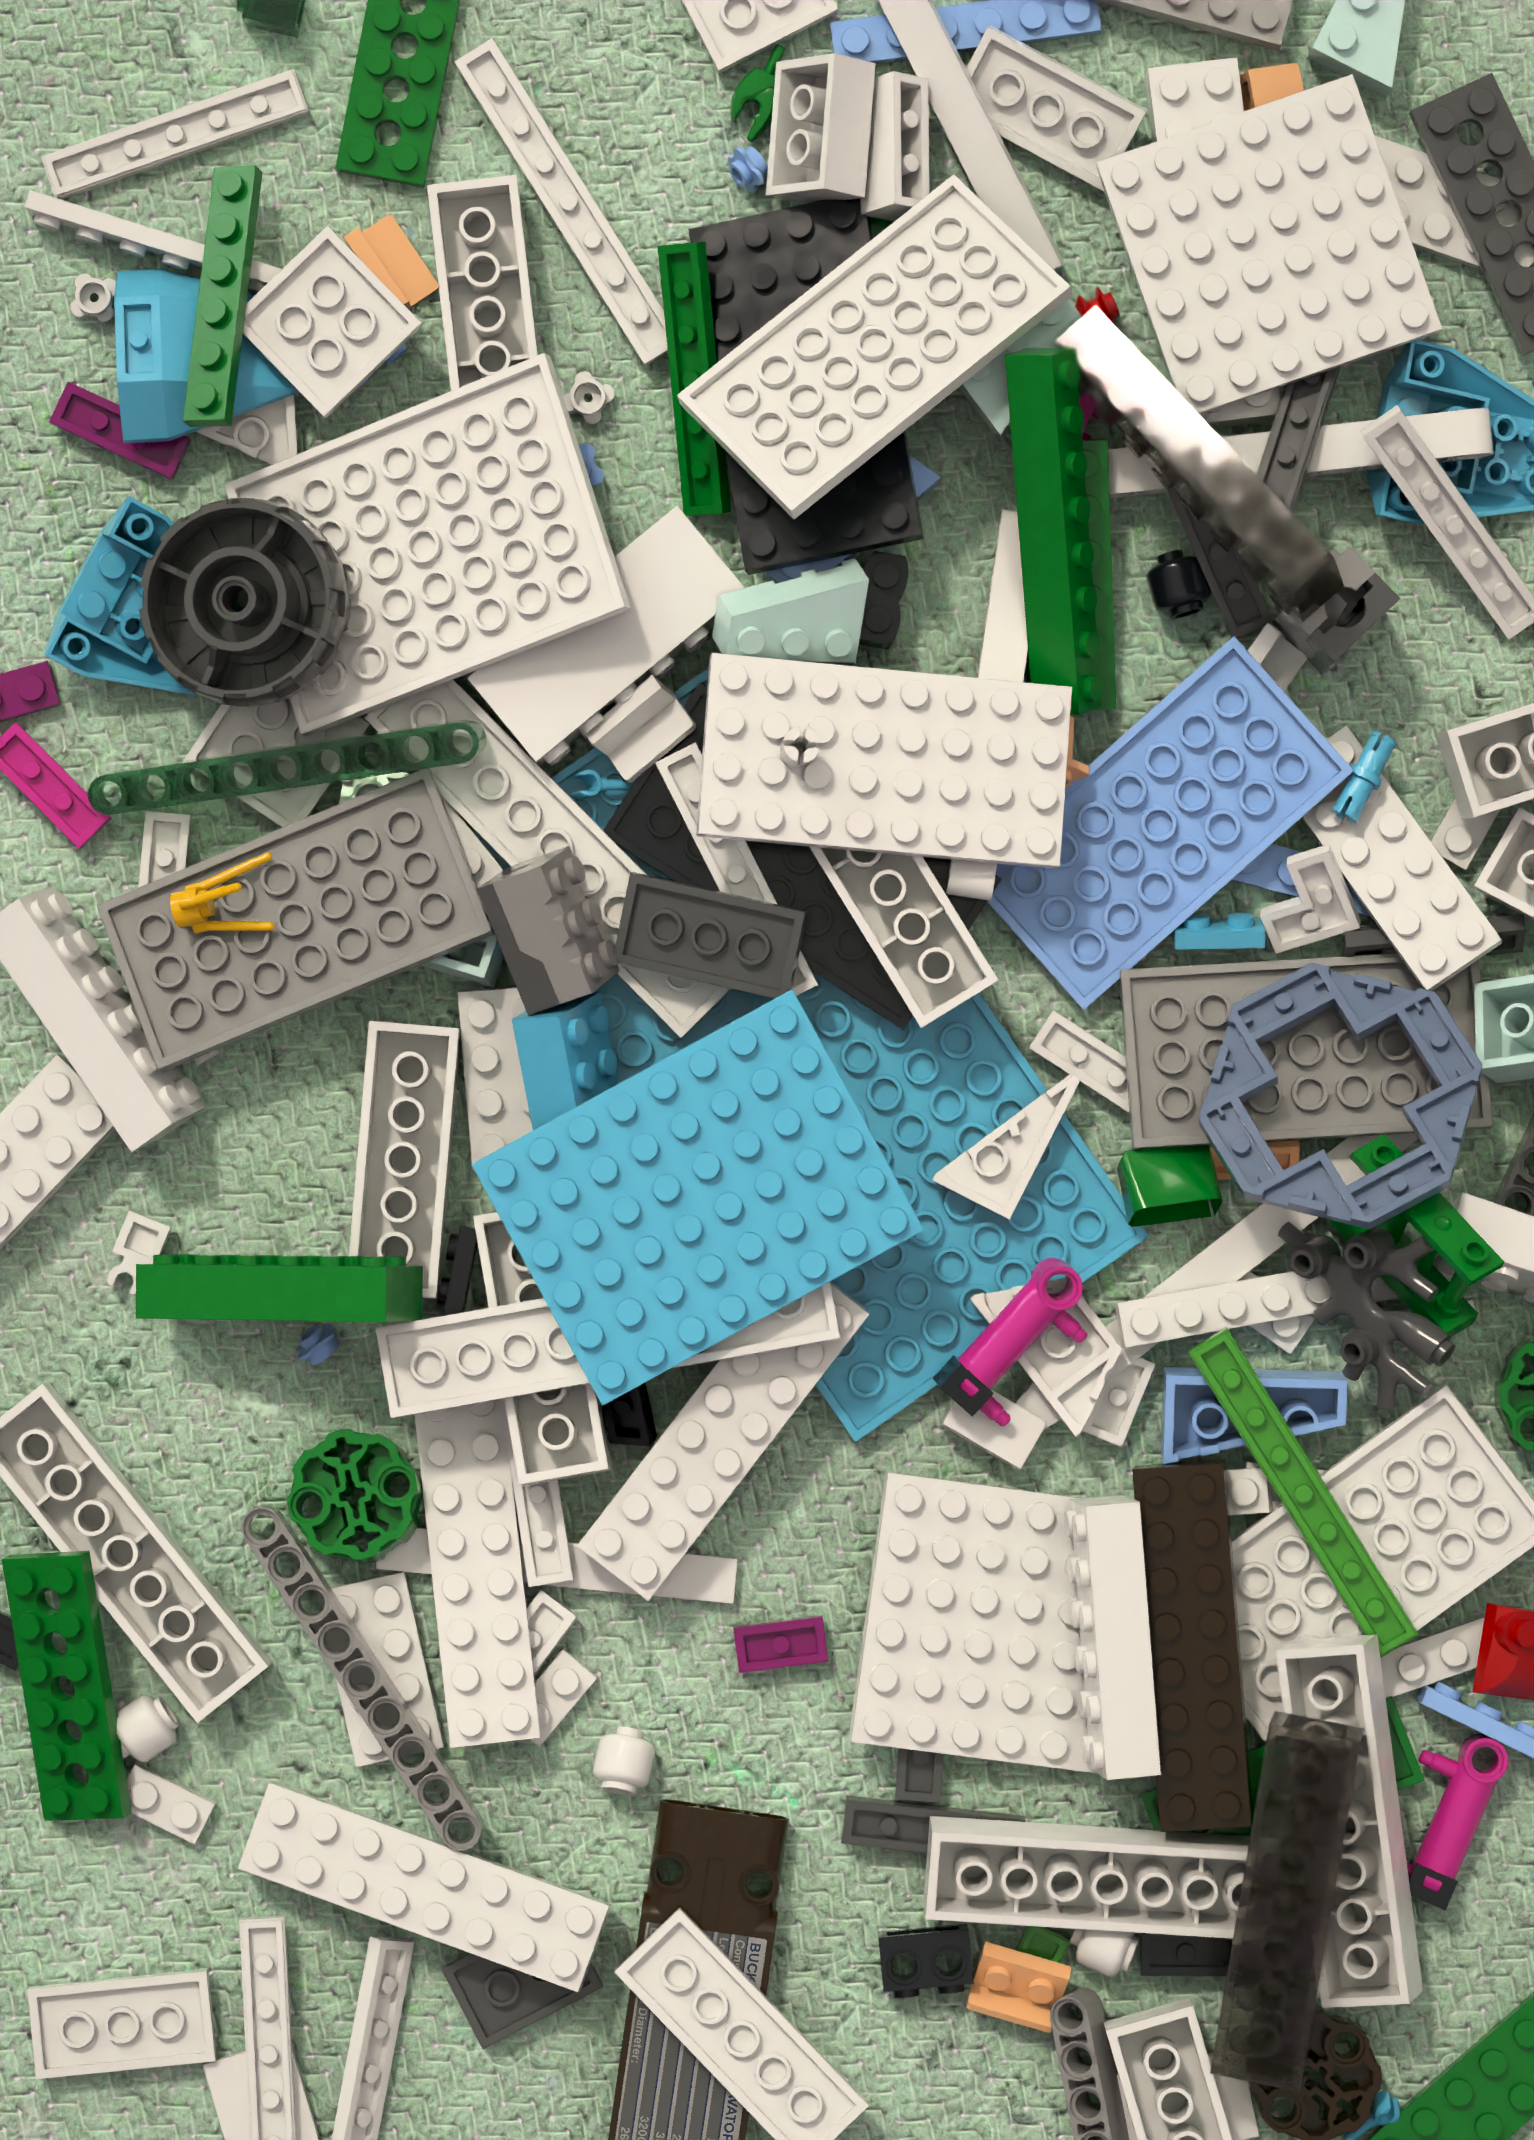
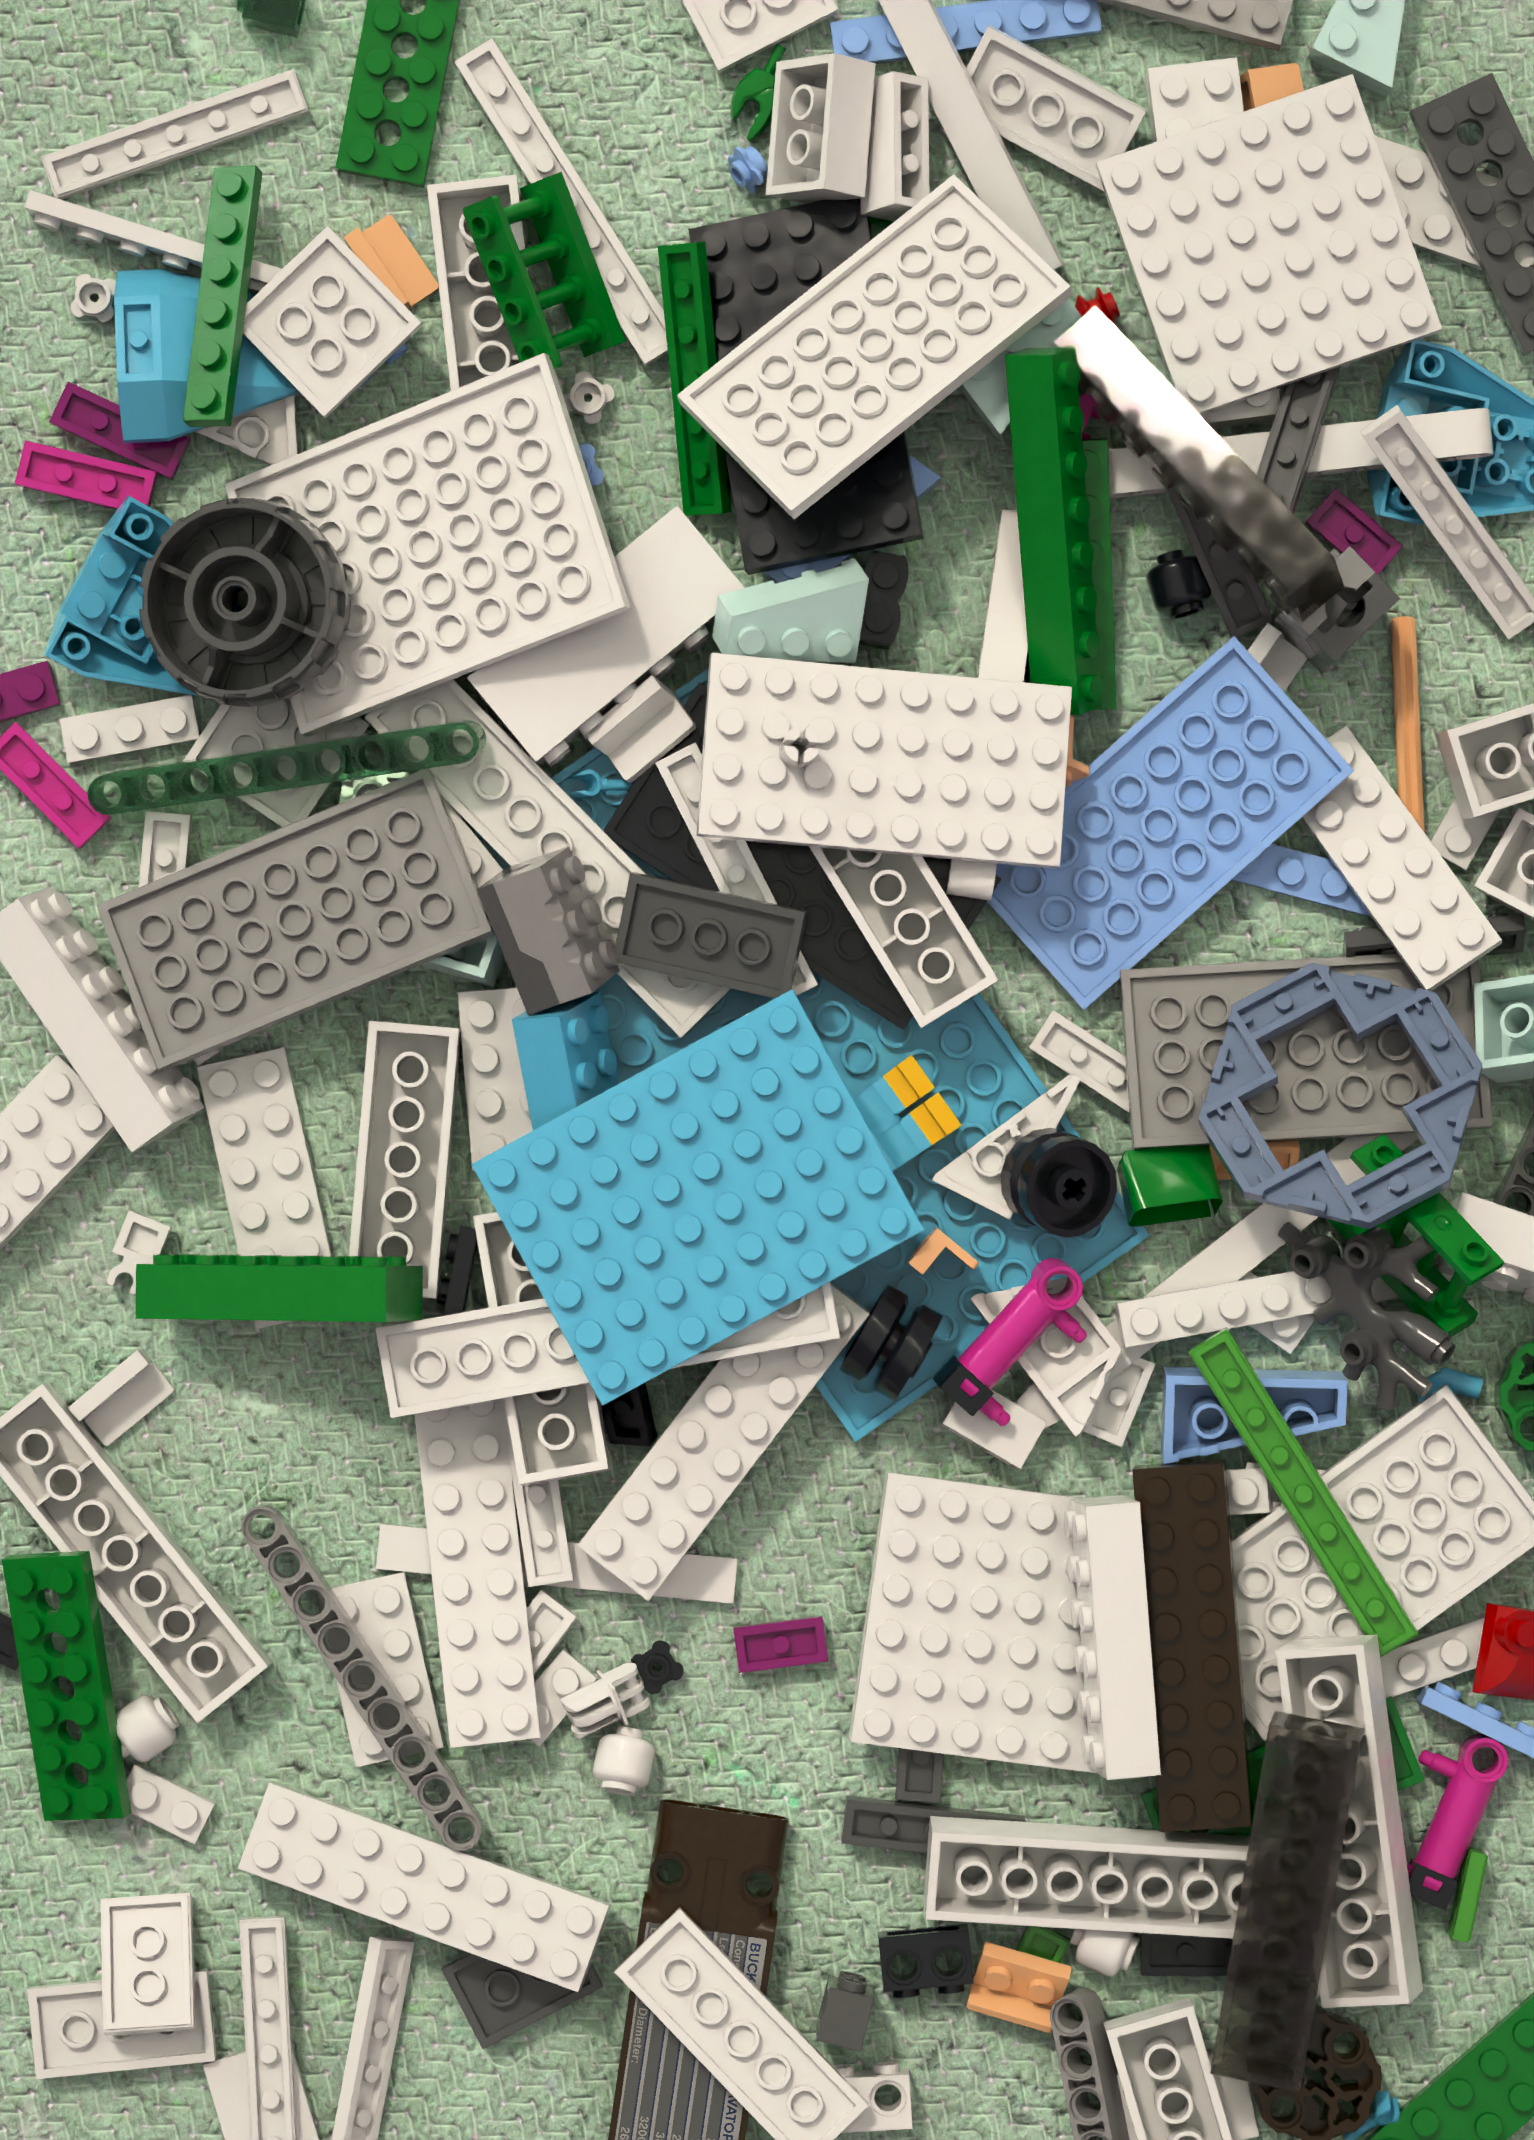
(83, 476): none -> dark pink plate
(122, 1397): none -> white panel
(130, 729): none -> white plate
(147, 1964): none -> white tile
(196, 902): yellow plant -> none
(264, 1157): none -> white plate
(317, 1344): light blue plate -> none
(325, 1528): green connector -> none
(570, 262): none -> green fence
(601, 1701): none -> white arm
(669, 1668): none -> black plate
(845, 2011): none -> dark grey brick
(878, 2116): none -> white brick
(896, 1345): none -> black wheel
(906, 1136): none -> hips
(933, 1246): none -> light nougat panel
(1058, 1182): none -> black wheel
(1235, 932): medium azure plate -> none
(1319, 910): white plate -> none
(1346, 525): none -> magenta plate
(1364, 777): medium azure pin -> none
(1407, 716): none -> light nougat axle
(1458, 1381): none -> medium azure arm
(1467, 1895): none -> bright green tile

